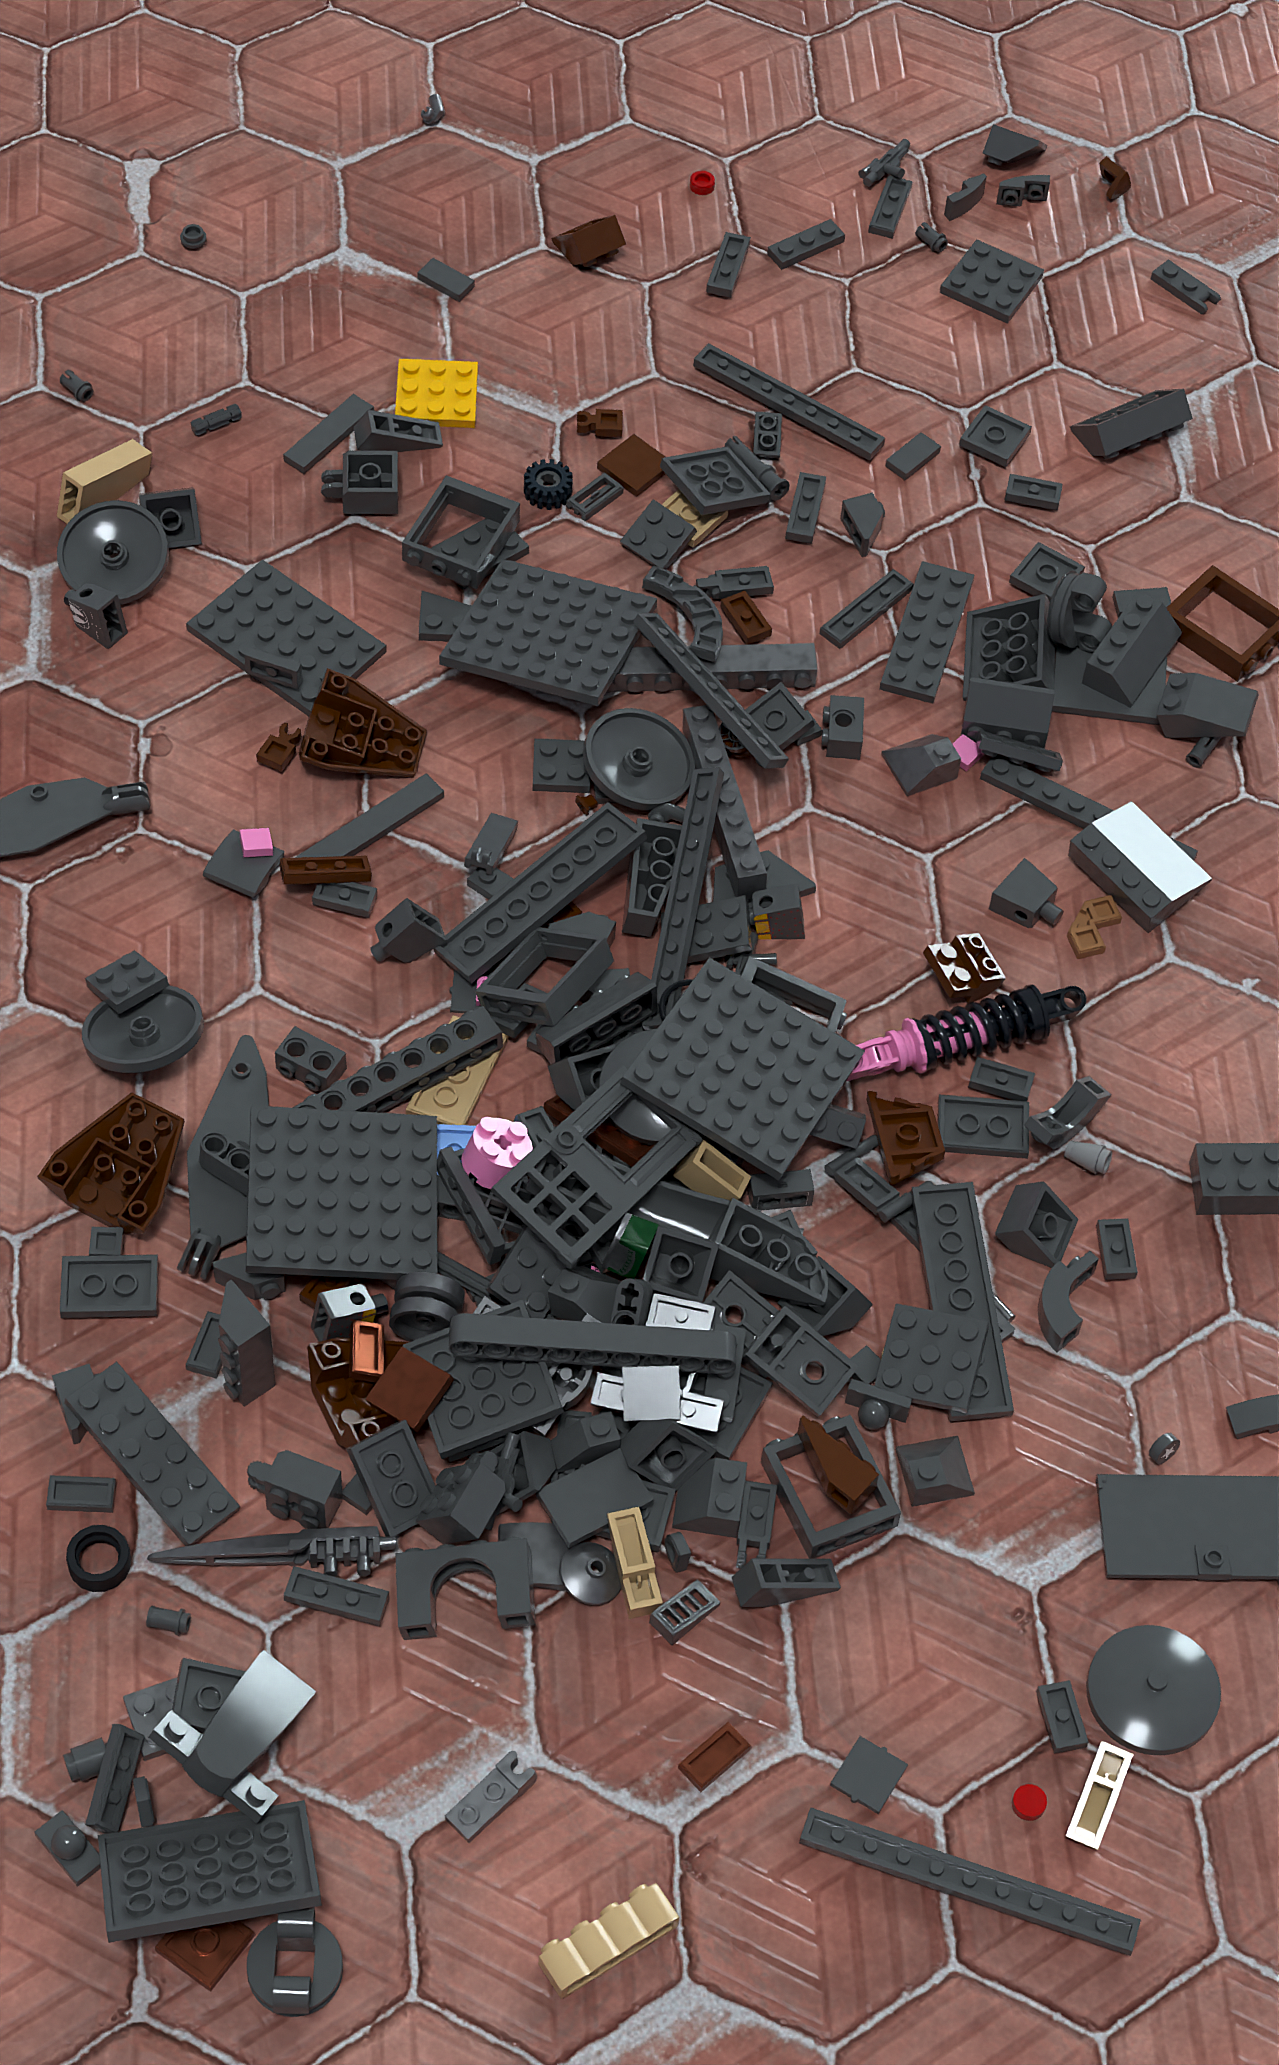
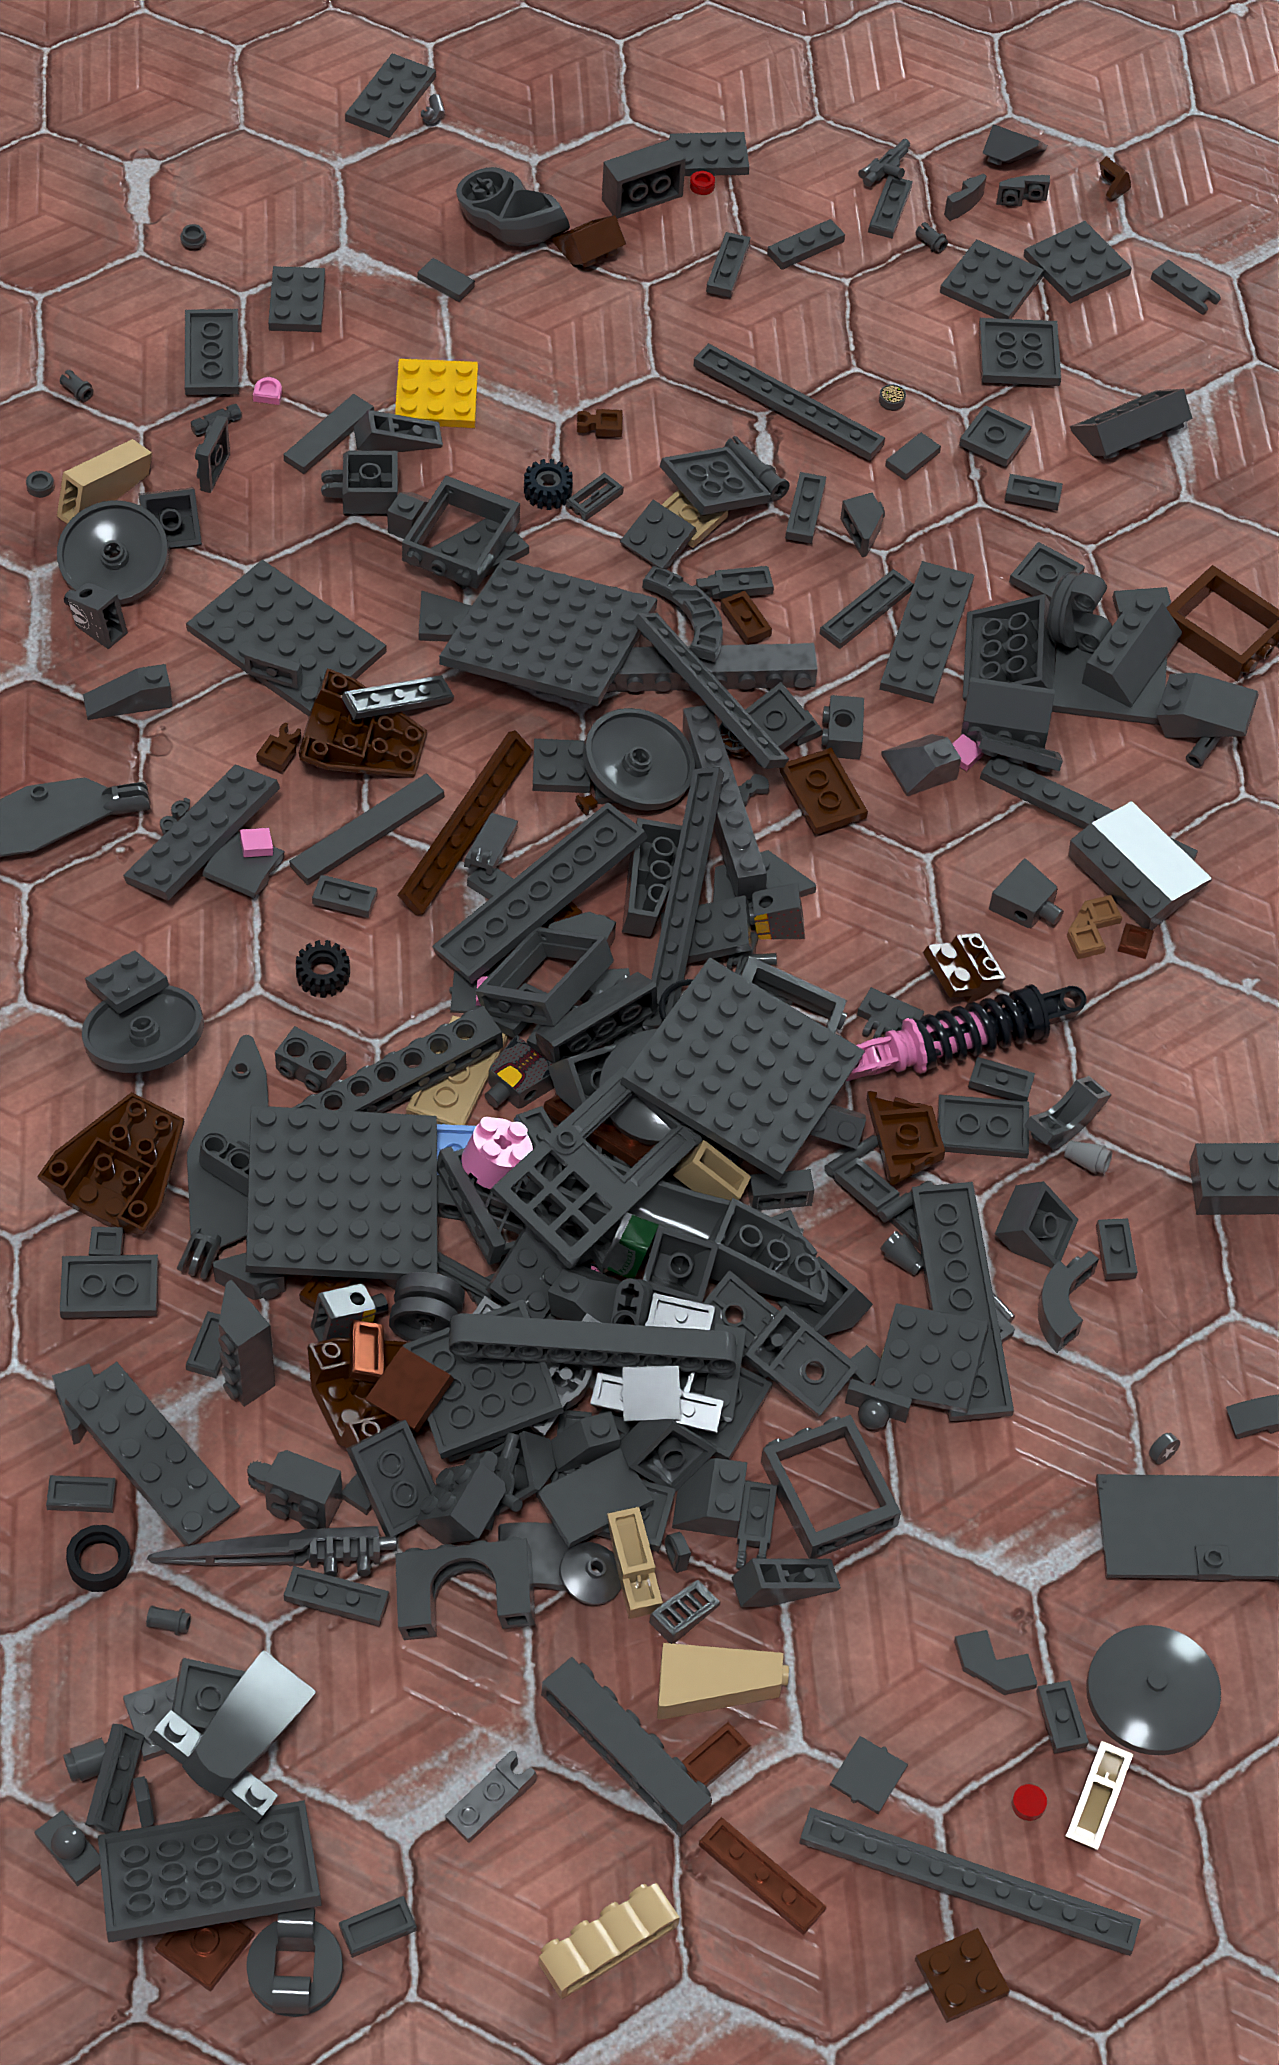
(40, 484): none -> dark grey tile
(131, 693): none -> dark grey slope
(178, 810): none -> dark grey piece
(201, 832): none -> dark grey plate
(211, 351): none -> dark grey plate
(213, 453): none -> dark grey plate
(267, 391): none -> bright pink tile
(297, 299): none -> dark grey plate
(325, 869): reddish brown tile -> none
(326, 982): none -> black tyre
(377, 1926): none -> dark grey tile
(390, 95): none -> dark grey plate
(397, 697): none -> dark grey tile
(405, 512): none -> dark grey slope
(407, 933): dark grey torso -> none
(465, 823): none -> reddish brown plate
(506, 209): none -> dark grey piece
(518, 1075): none -> dark grey torso
(627, 1746): none -> dark grey brick
(633, 465): reddish brown tile -> none
(643, 178): none -> dark grey brick
(667, 812): dark grey arm -> none
(713, 152): none -> dark grey plate
(716, 1678): none -> tan slope
(756, 785): none -> dark grey piece
(762, 1876): none -> copper tile
(767, 434): dark grey slope -> none
(823, 791): none -> reddish brown plate
(840, 1472): reddish brown slope -> none
(885, 1013): none -> dark grey hinge
(892, 397): none -> tile
(903, 1253): none -> dark grey cone
(935, 1471): dark grey slope -> none
(962, 1975): none -> reddish brown plate
(1005, 1675): none -> dark grey tile
(1019, 351): none -> dark grey plate
(1077, 261): none -> dark grey plate
(1135, 941): none -> copper tile

